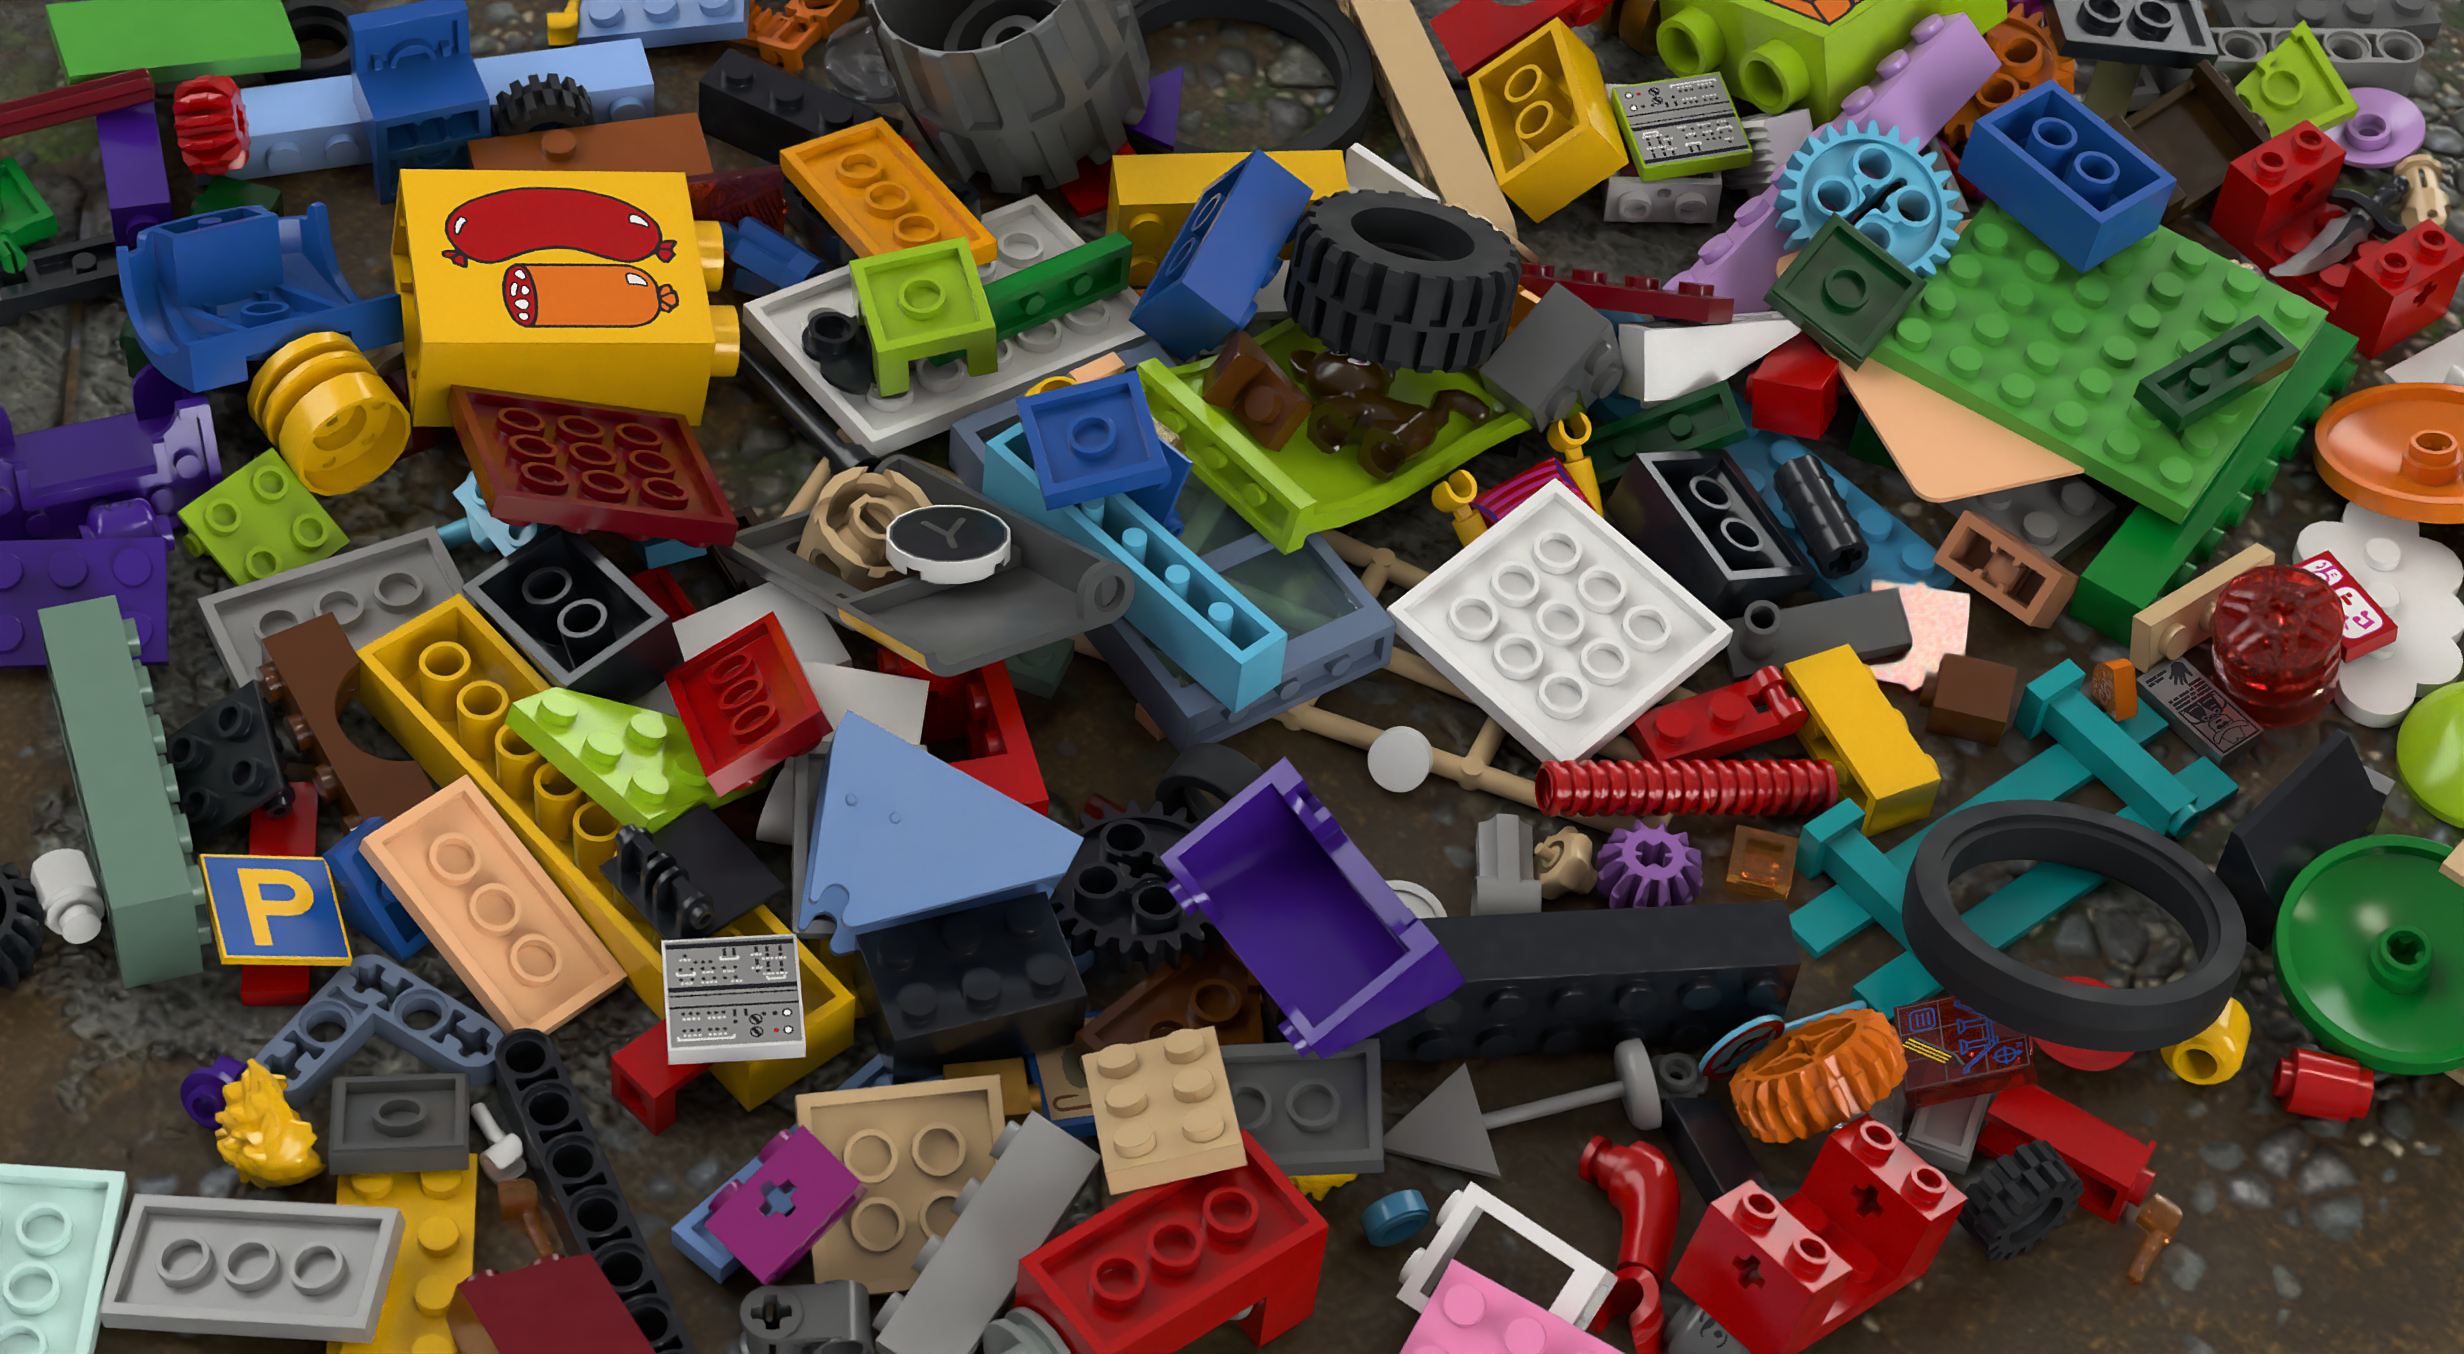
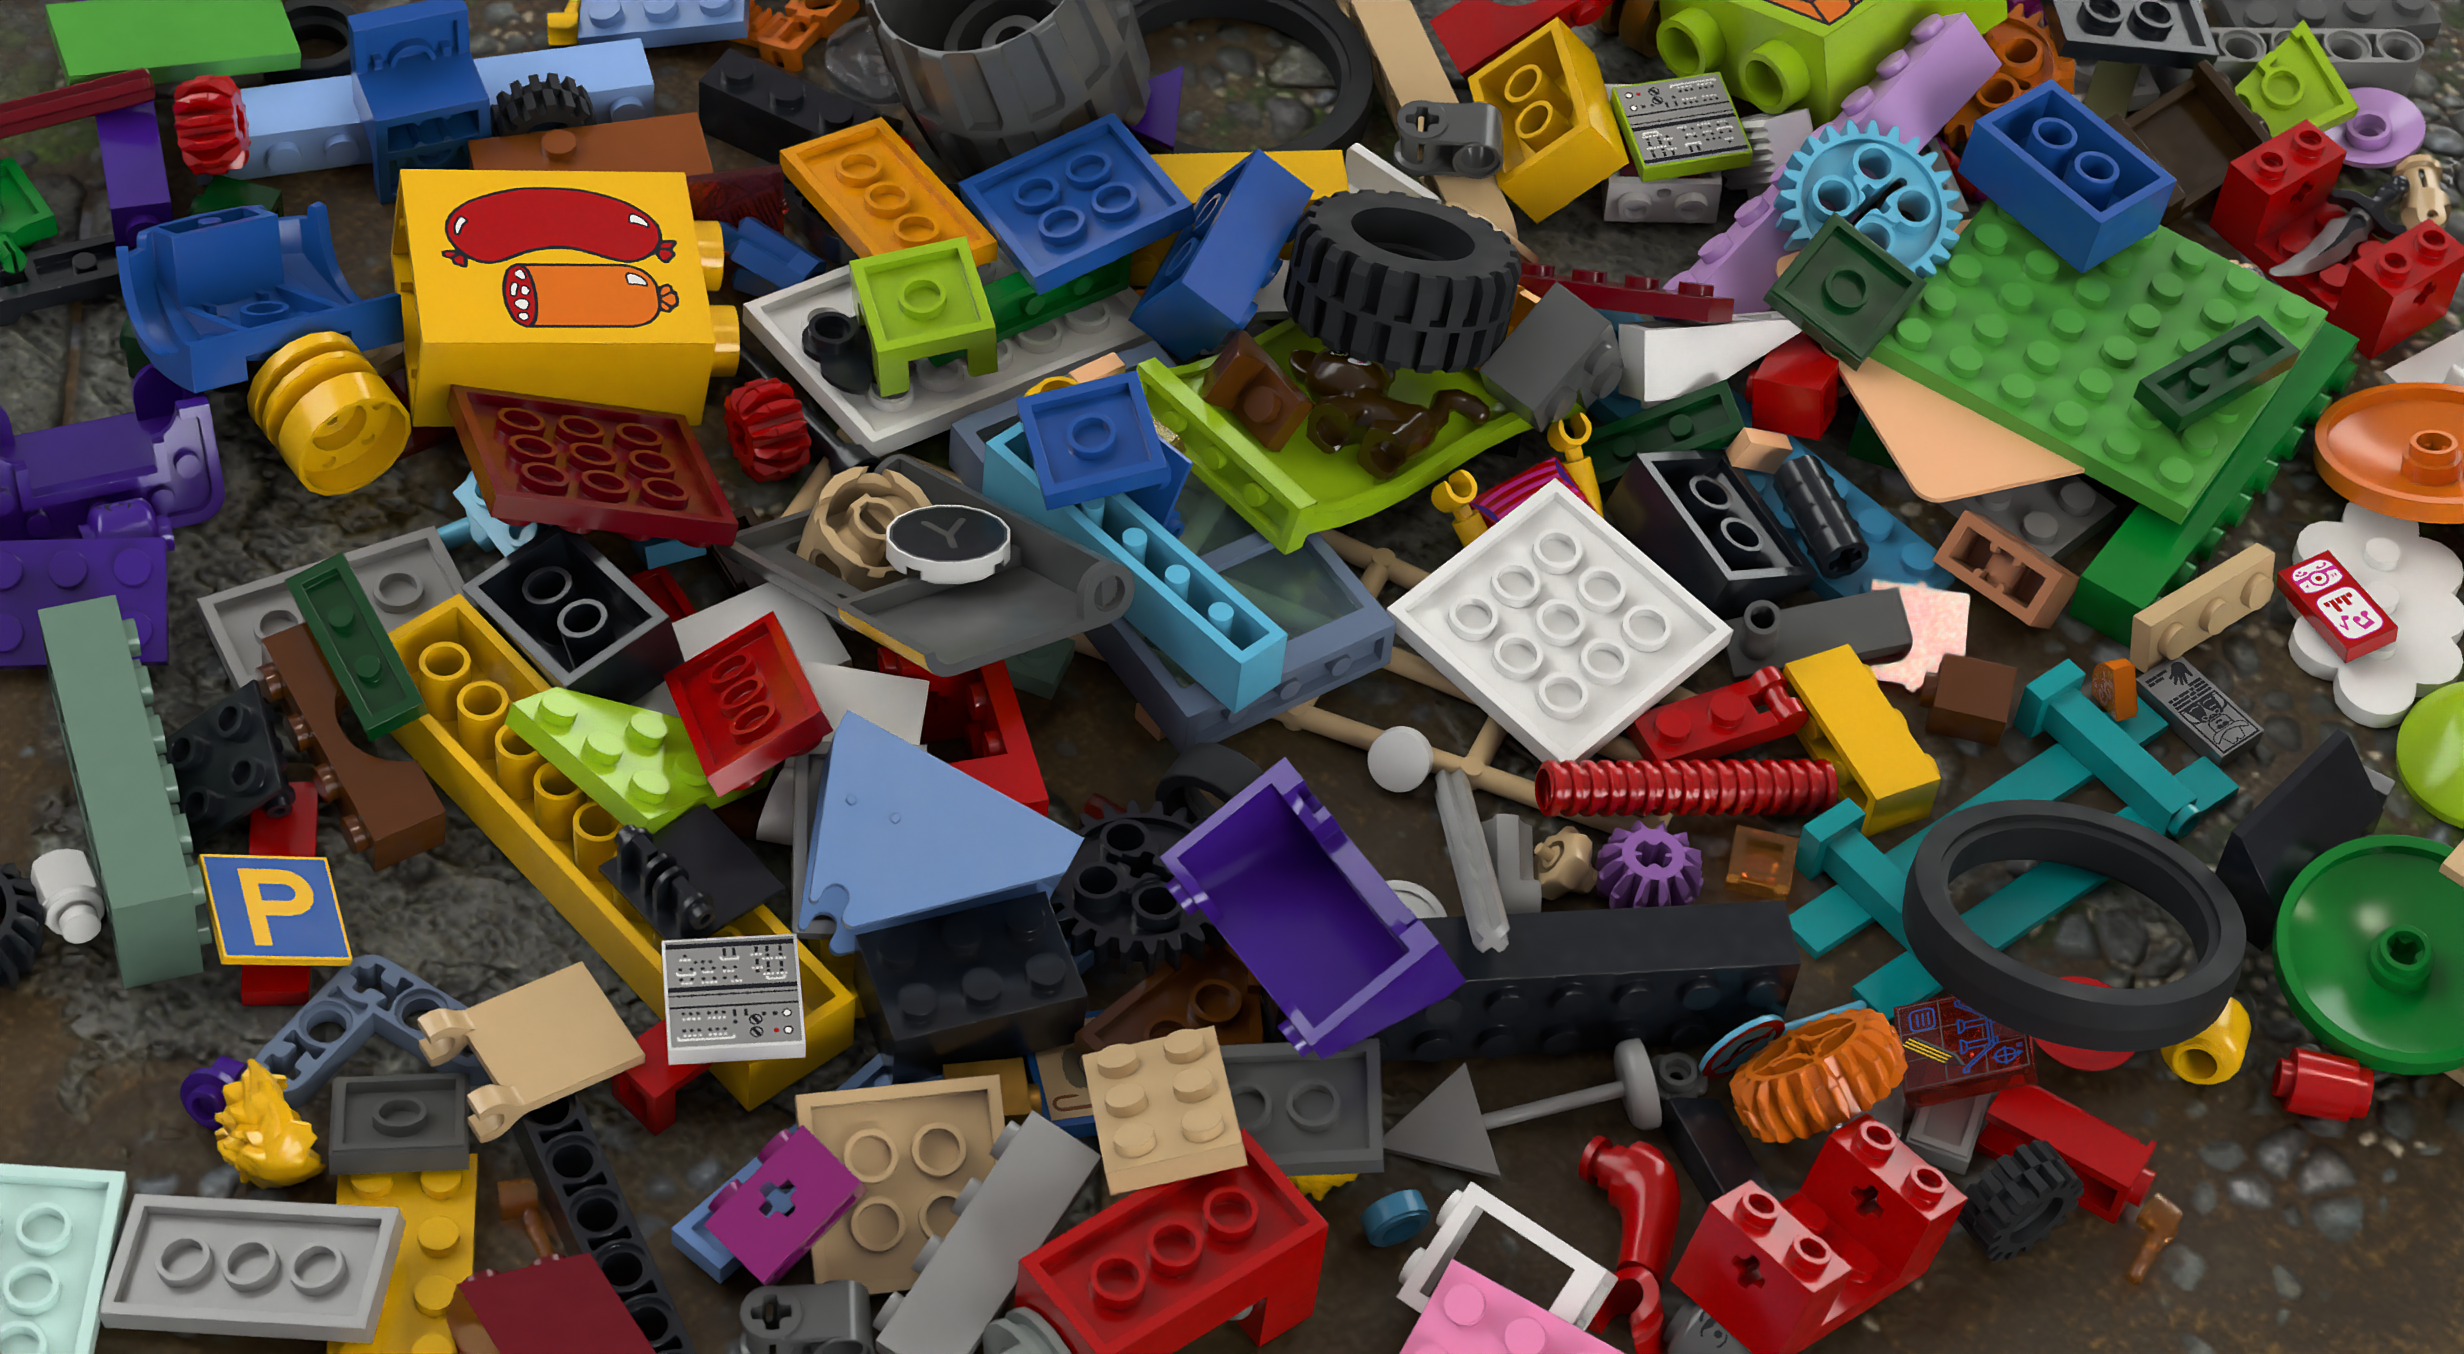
(260, 522): lime hinge -> none
(356, 646): none -> dark green plate
(371, 904): blue slope -> none
(492, 910): light nougat plate -> none
(503, 1157): white hand -> none
(533, 1045): none -> tan flag
(767, 430): none -> red gear
(1076, 203): none -> blue plate
(1455, 139): none -> dark grey piece
(1471, 861): none -> light grey axle
(1759, 450): none -> light nougat piece
(2278, 644): clear red wheel -> none

